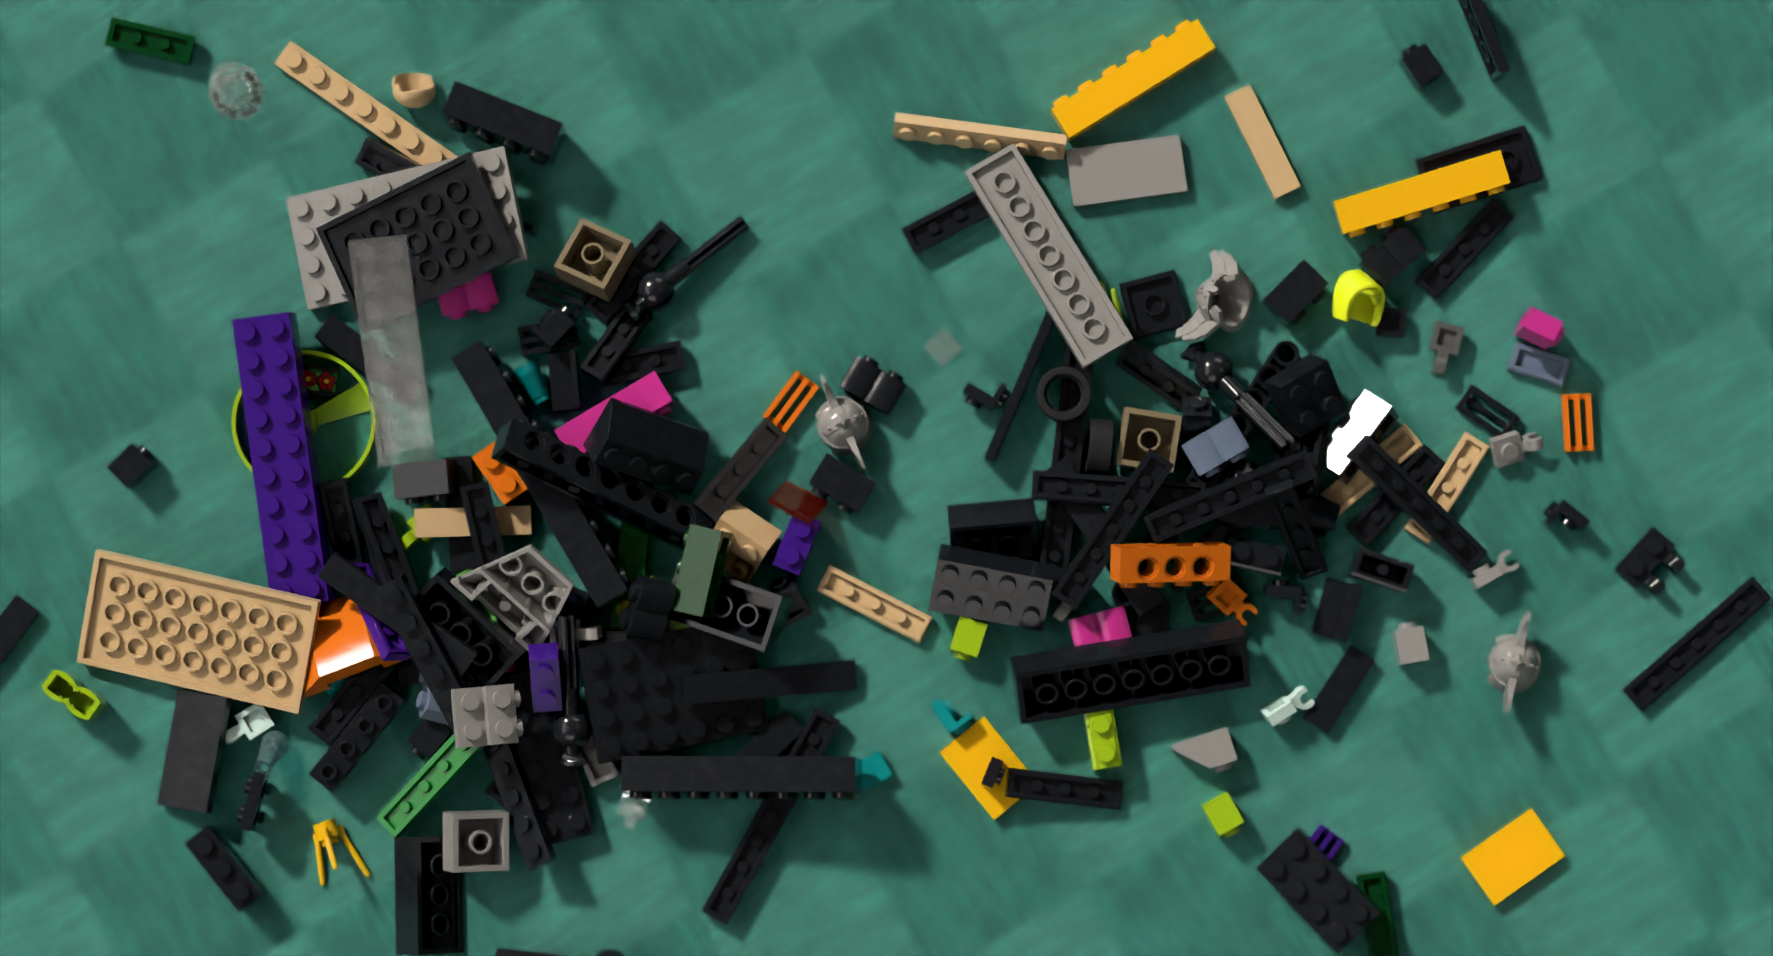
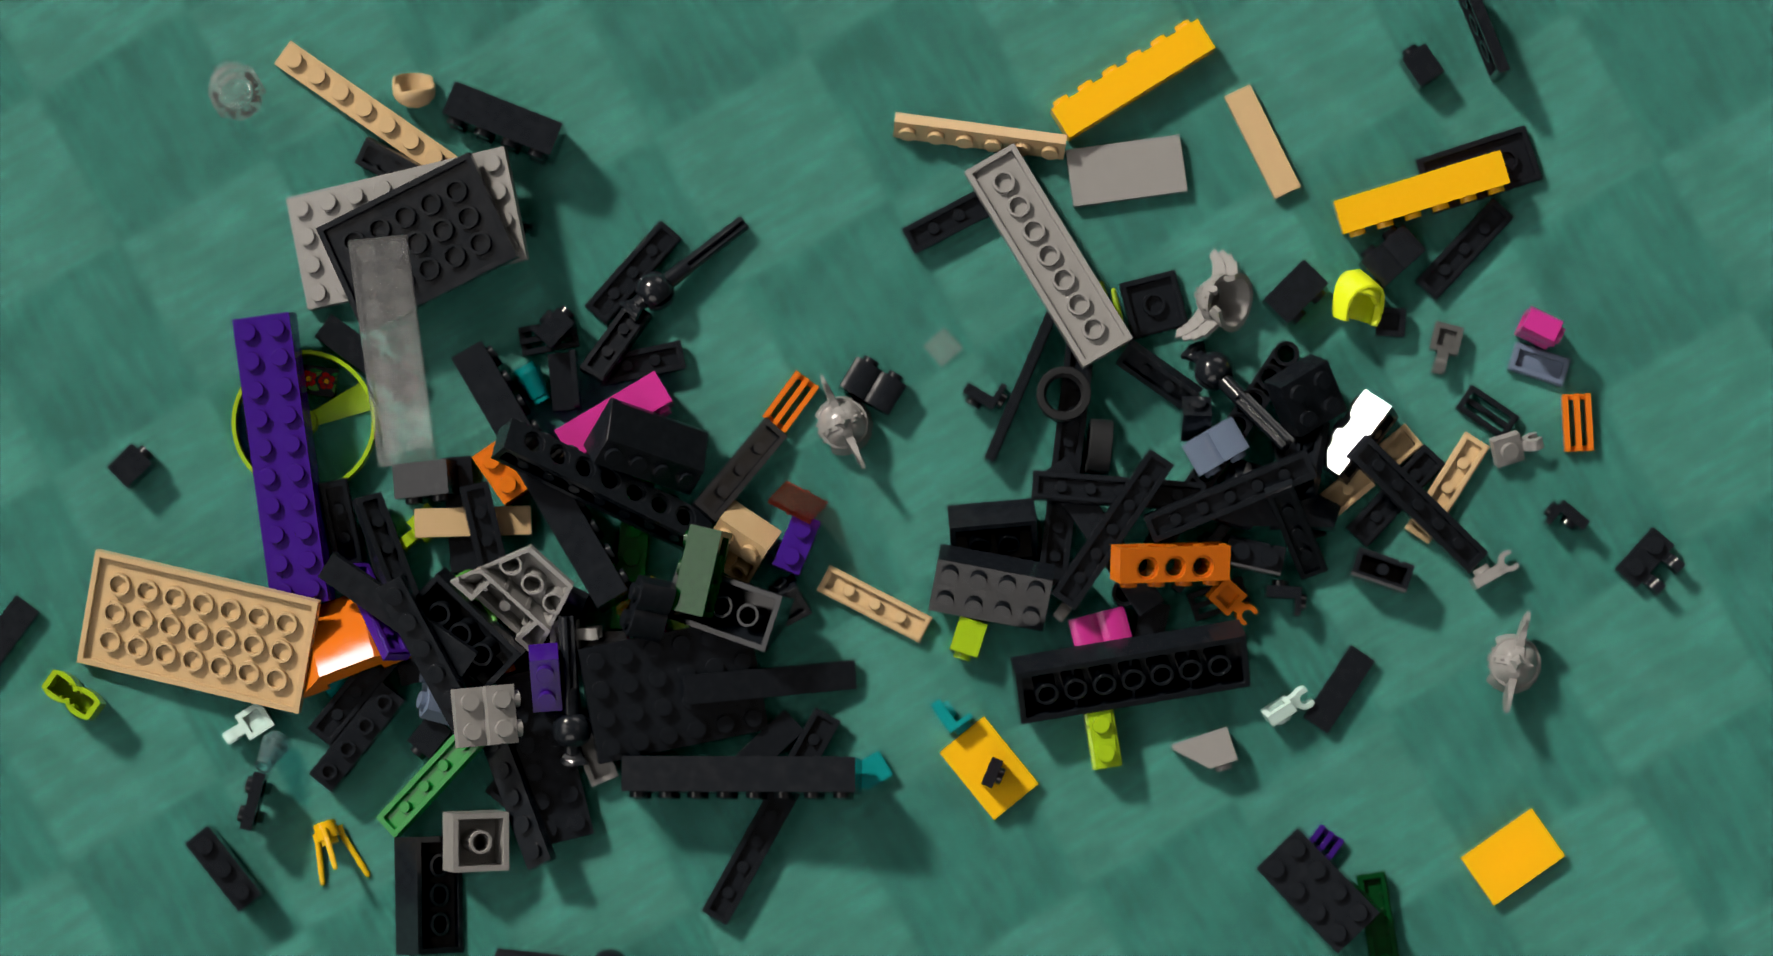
(151, 41): dark green plate -> none
(194, 751): black tile -> none
(477, 294): dark pink brick -> none
(535, 284): black tile -> none
(595, 259): dark tan brick -> none
(632, 810): clear tile -> none
(842, 484): black brick -> none
(1064, 788): black tile -> none
(1145, 430): dark tan brick -> none
(1222, 815): lime brick -> none
(1336, 609): black panel -> none
(1410, 644): light grey brick -> none
(1696, 644): black tile -> none

